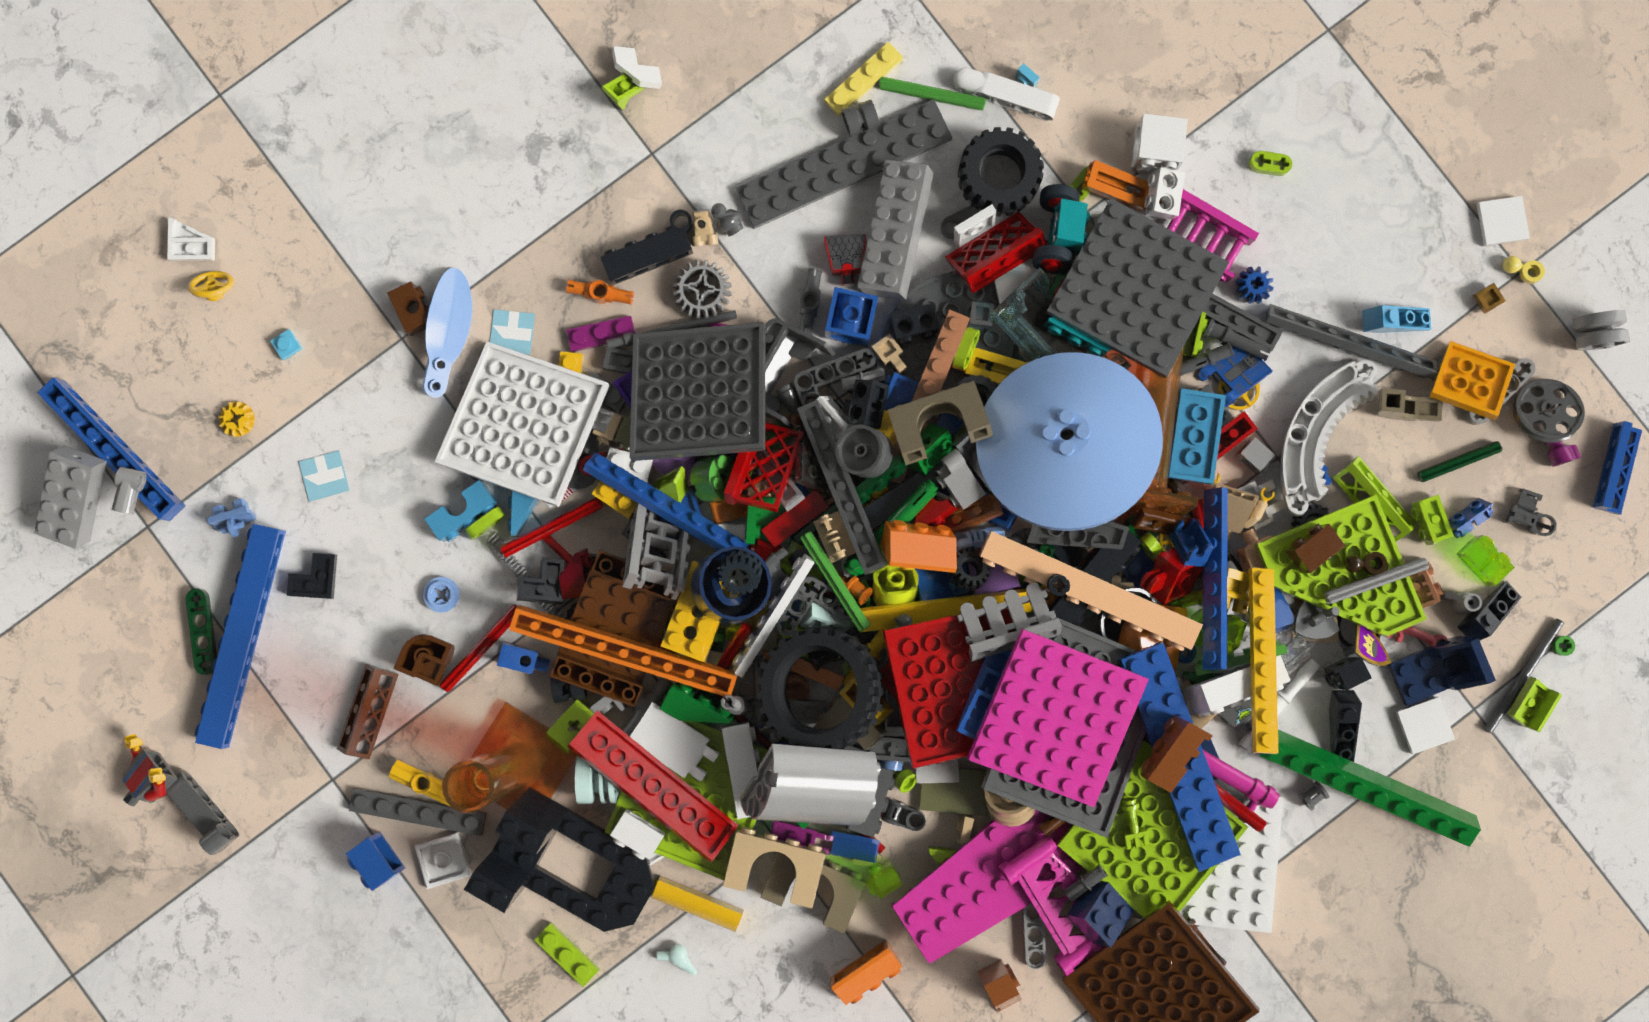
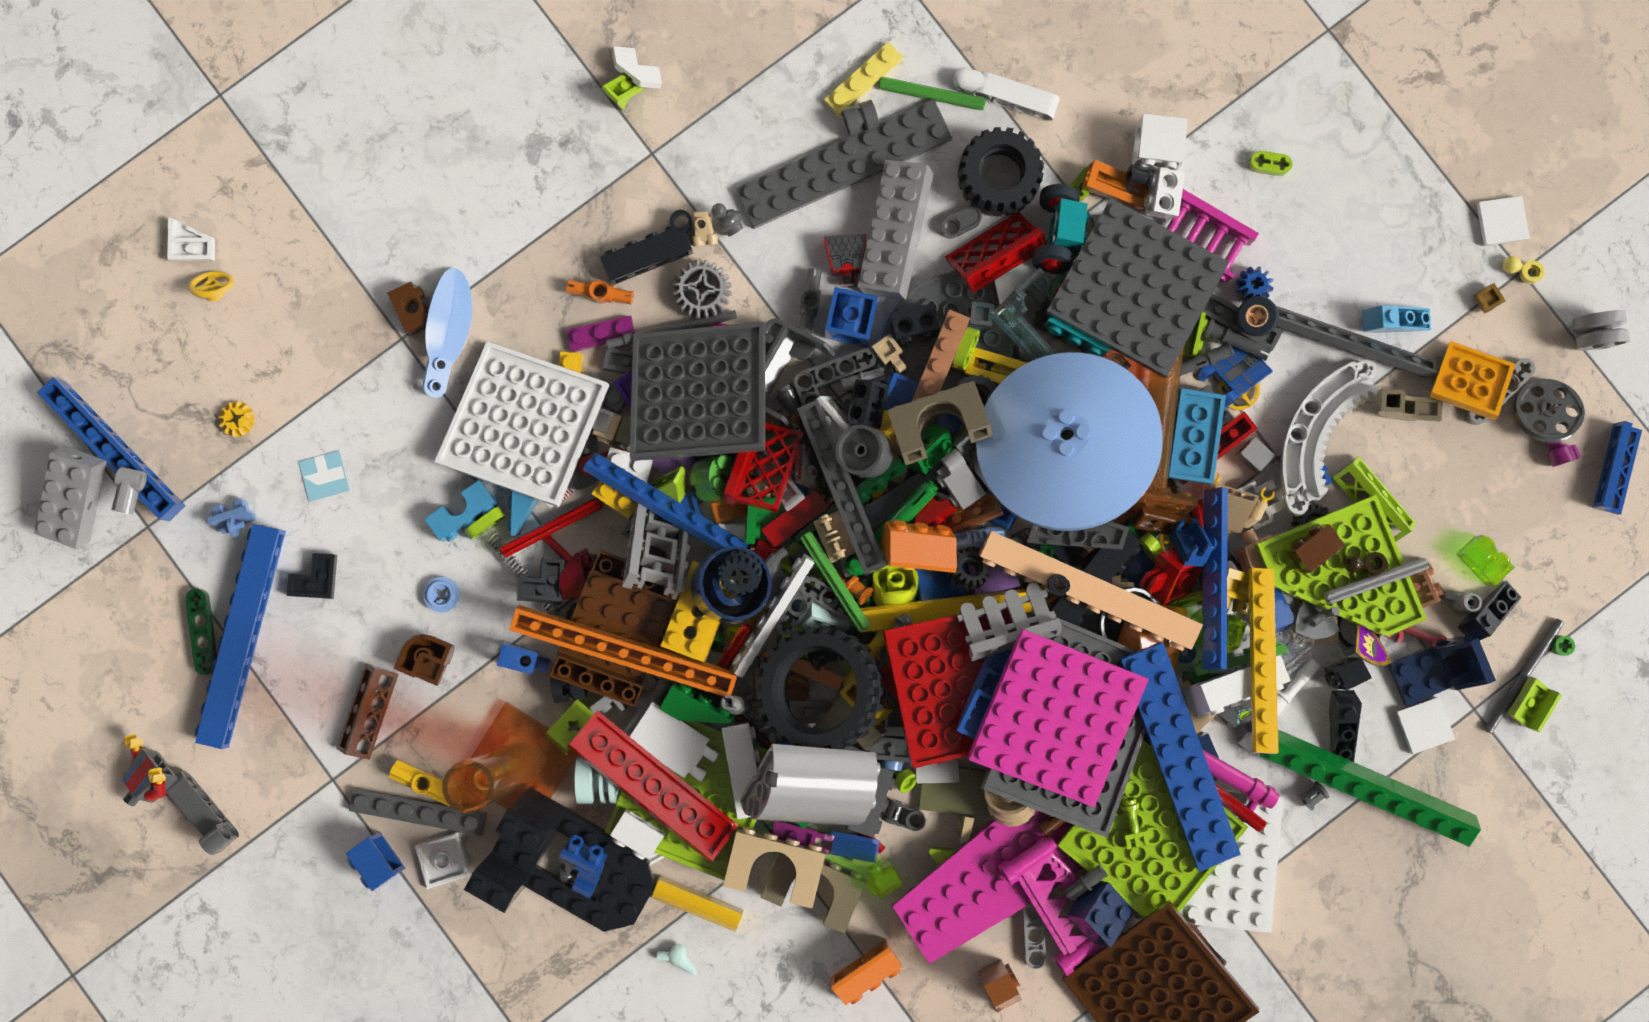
(286, 344): medium azure plate -> none
(478, 650): red axle -> none
(513, 330): medium azure sticker -> none
(567, 954): lime plate -> none
(586, 860): none -> blue hips
(974, 226): white tile -> none
(1027, 76): medium azure plate -> none
(1139, 176): none -> black bush
(1173, 752): dark orange wedge -> none
(1251, 319): none -> black wheel
(1431, 520): lime bracket -> none
(1459, 461): dark green axle -> none
(1477, 511): blue hinge -> none
(1526, 516): dark grey piece -> none

